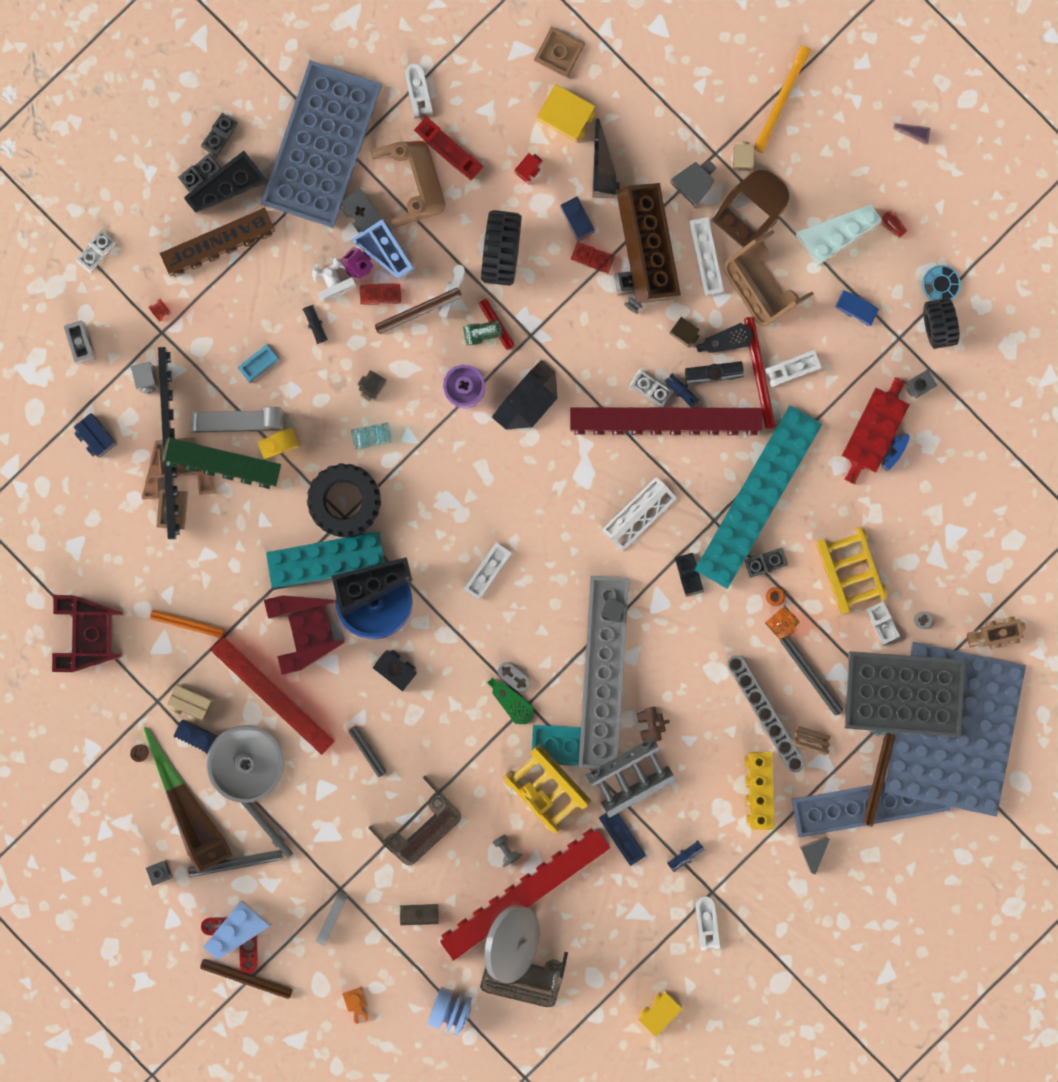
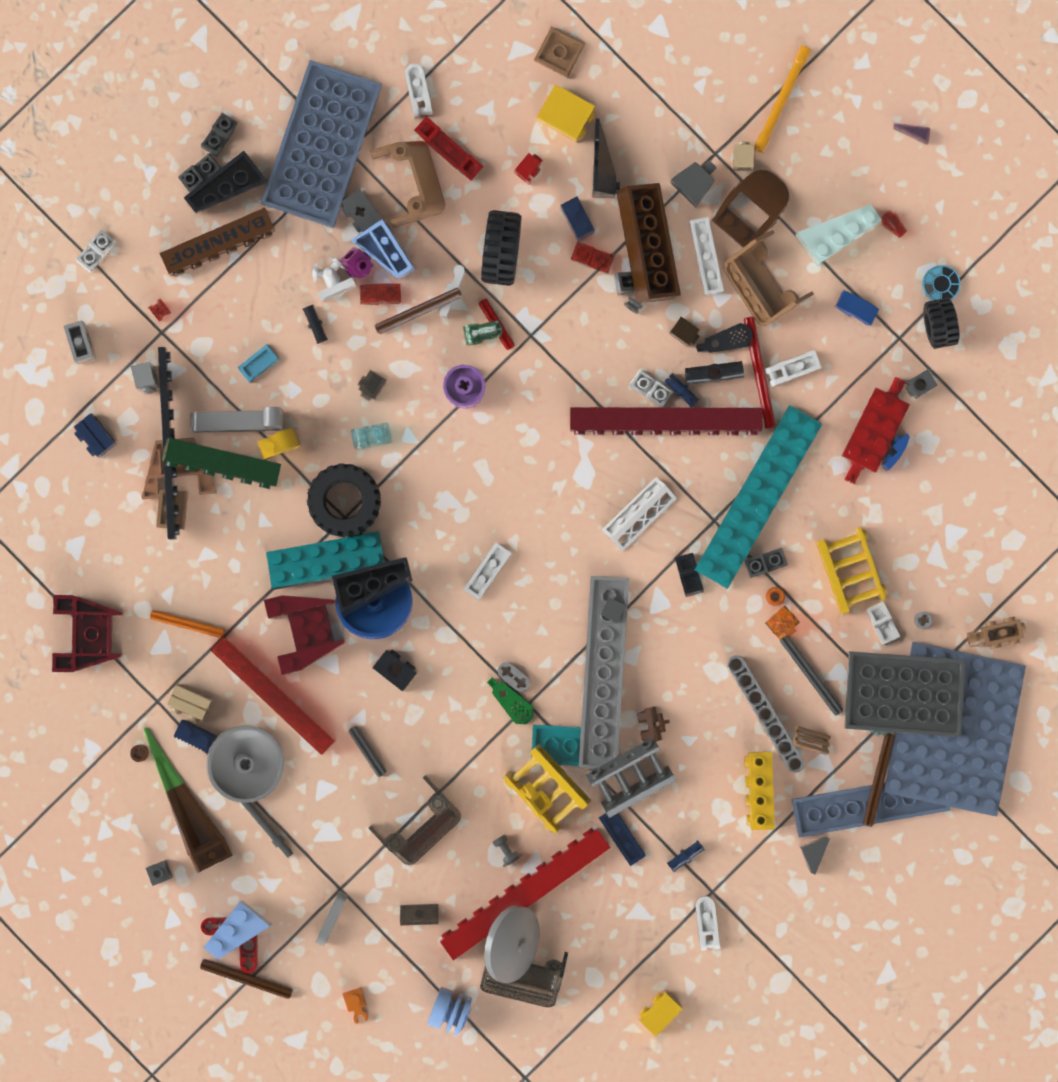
(239, 862): dark grey axle -> none
(528, 399): black wedge -> none

